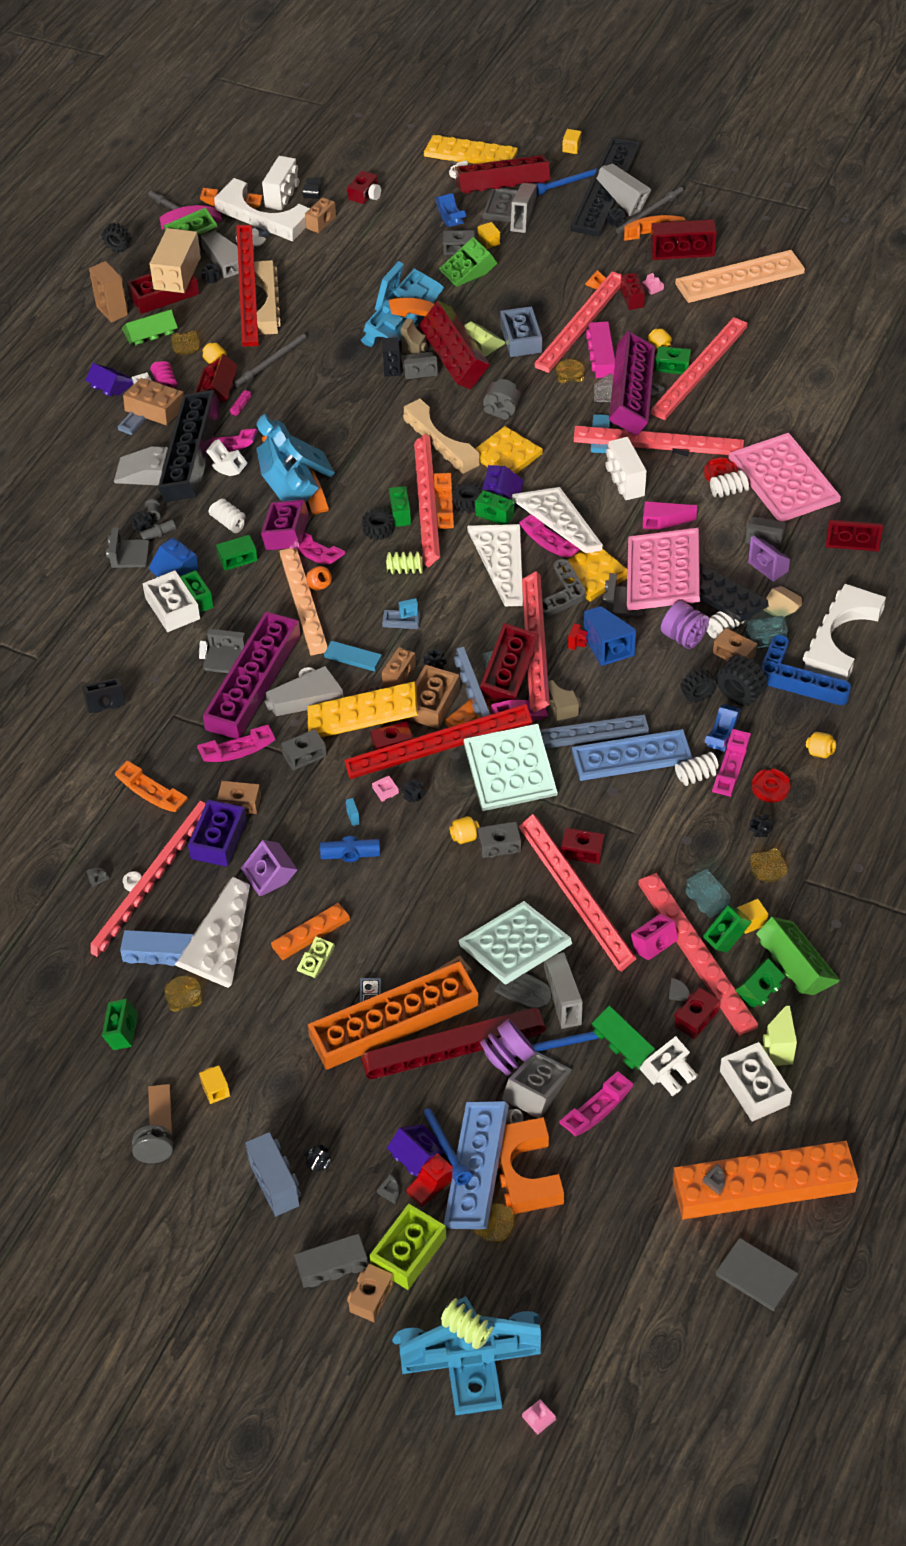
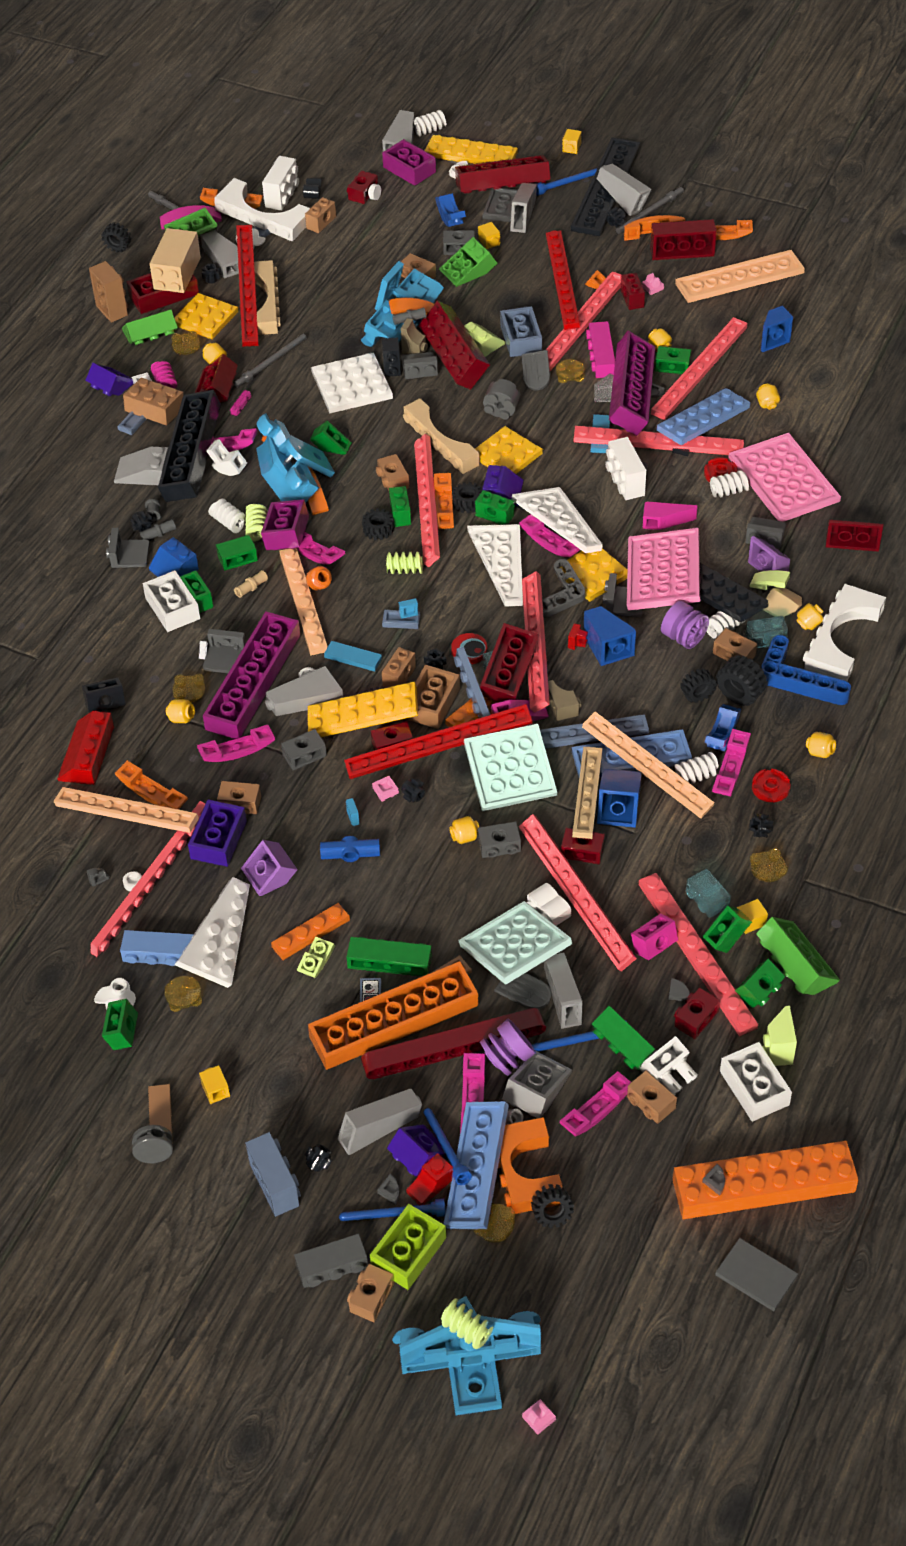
(87, 748): none -> red slope
(111, 992): none -> white plate
(126, 809): none -> light nougat plate
(180, 711): none -> yellow head
(189, 687): none -> clear yellow piece
(205, 315): none -> yellow plate
(251, 584): none -> tan pin
(255, 520): none -> yellowish green piece
(329, 439): none -> green slope
(351, 382): none -> white plate
(377, 1119): none -> light grey slope
(389, 956): none -> green brick
(392, 472): none -> medium nougat brick
(400, 129): none -> light grey slope
(409, 162): none -> magenta brick
(414, 262): none -> medium nougat brick
(414, 314): none -> dark grey pin
(429, 122): none -> white piece
(436, 1208): none -> blue piece
(472, 1080): none -> dark pink slope
(473, 645): none -> tile
(536, 369): none -> dark grey window
(549, 904): none -> white brick
(550, 1195): none -> black tyre
(562, 280): none -> red plate
(587, 792): none -> tan plate
(619, 798): none -> blue slope
(647, 1086): none -> medium nougat brick
(648, 765): none -> light nougat plate
(703, 416): none -> medium blue plate
(728, 232): none -> orange slope
(768, 396): none -> yellow head
(772, 577): none -> yellowish green slope
(776, 328): none -> blue slope
(810, 616): none -> yellow head

